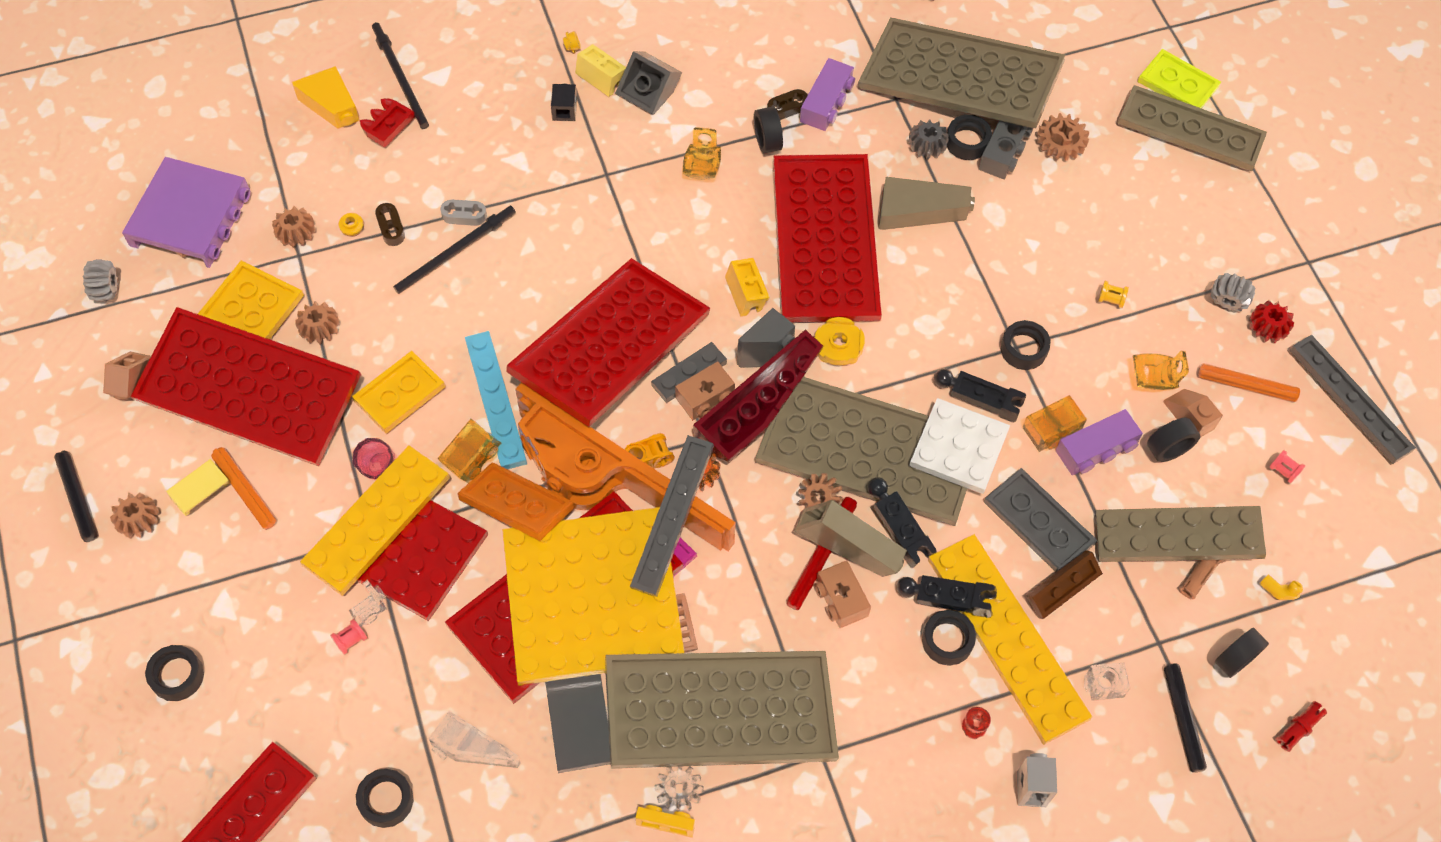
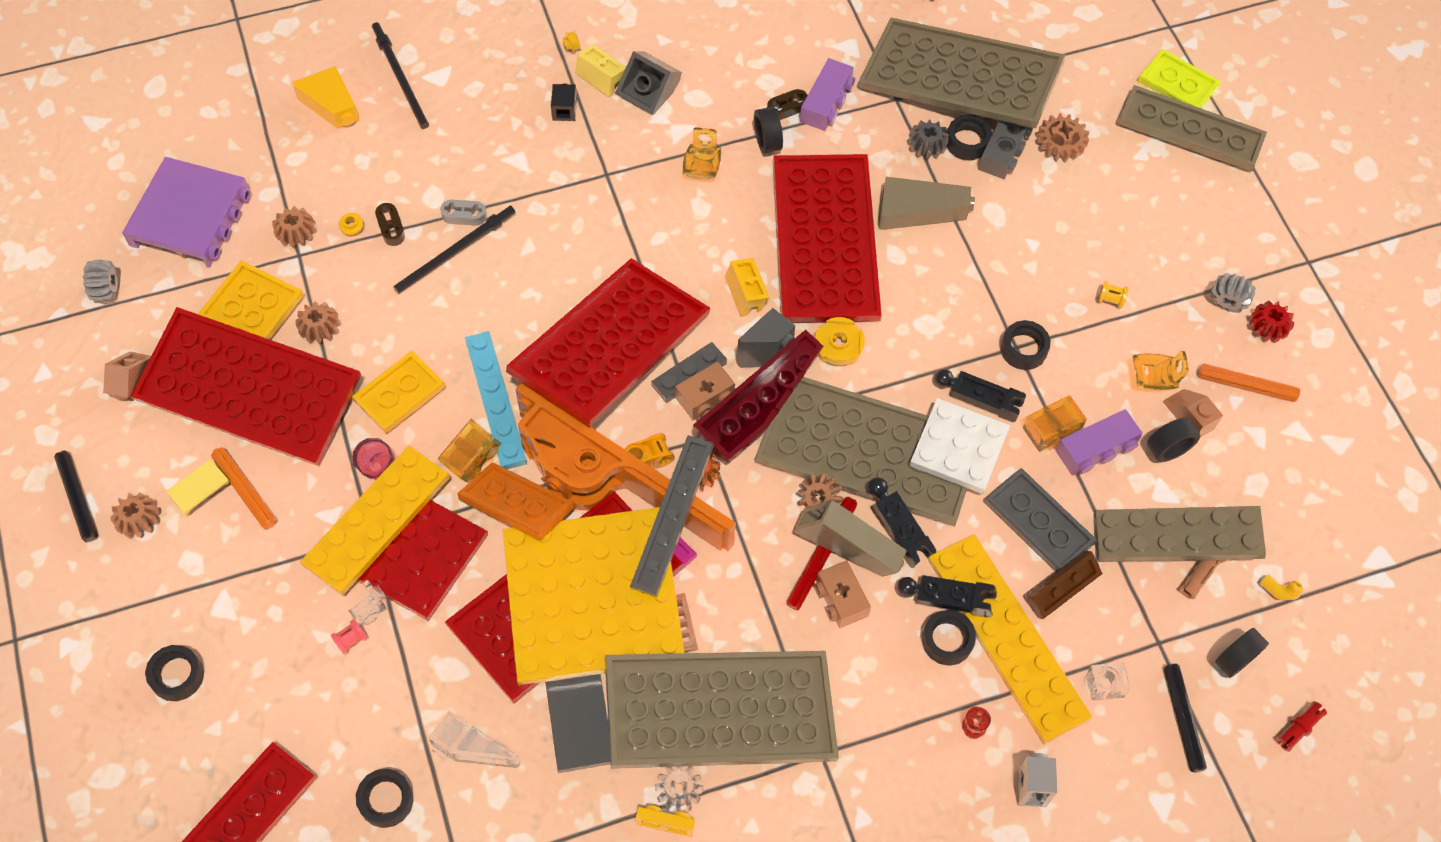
(387, 122): red plate -> none
(1284, 458): coral bush -> none
(1352, 399): dark grey plate -> none

